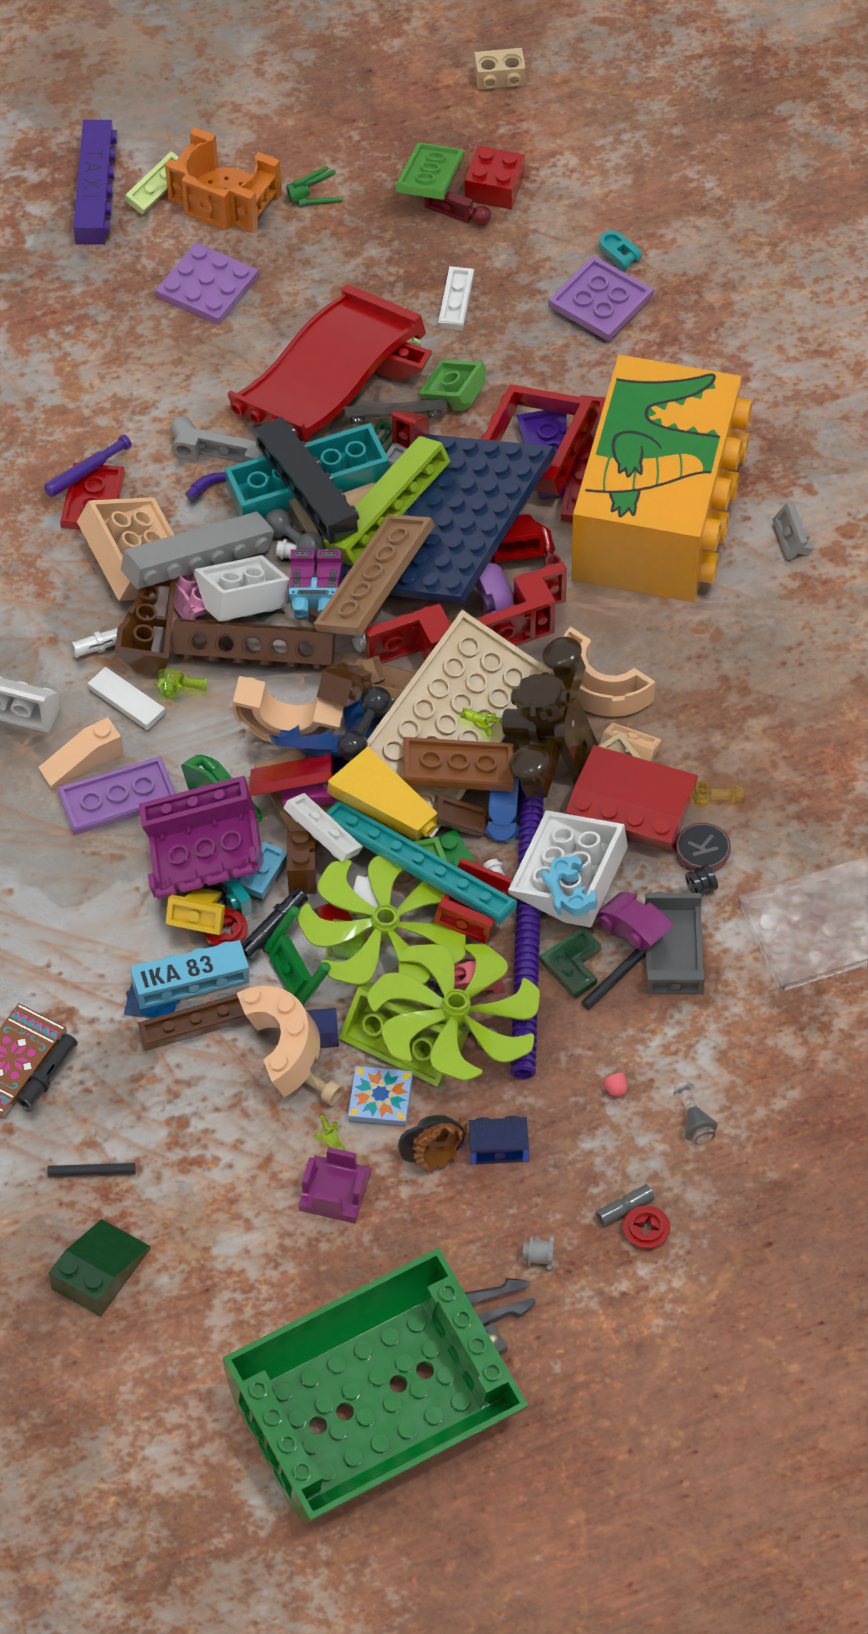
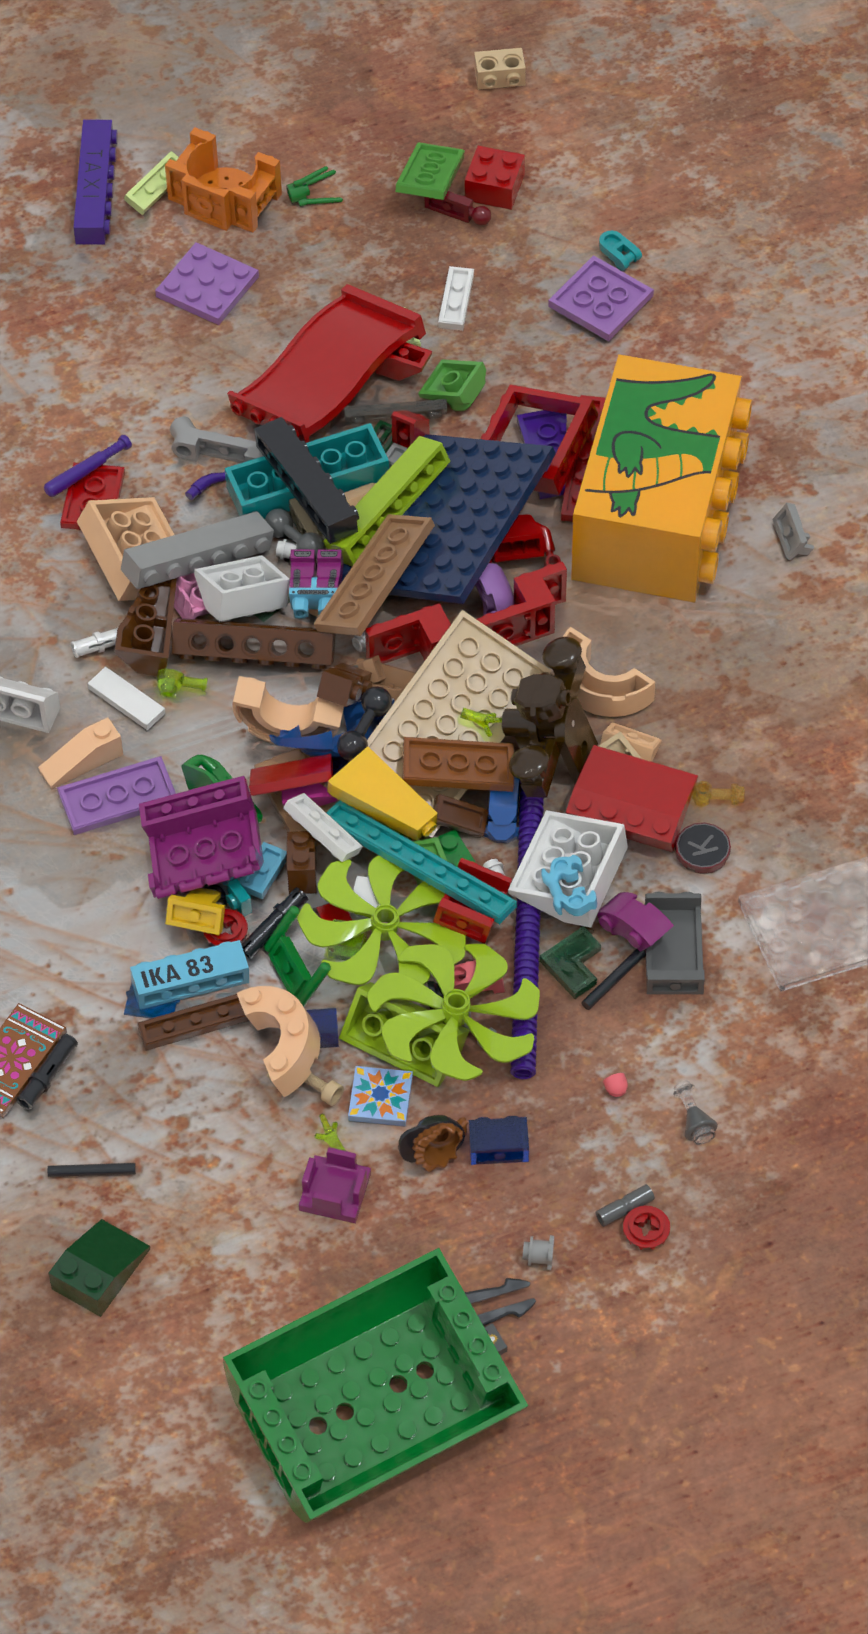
(702, 880): black wheel -> none

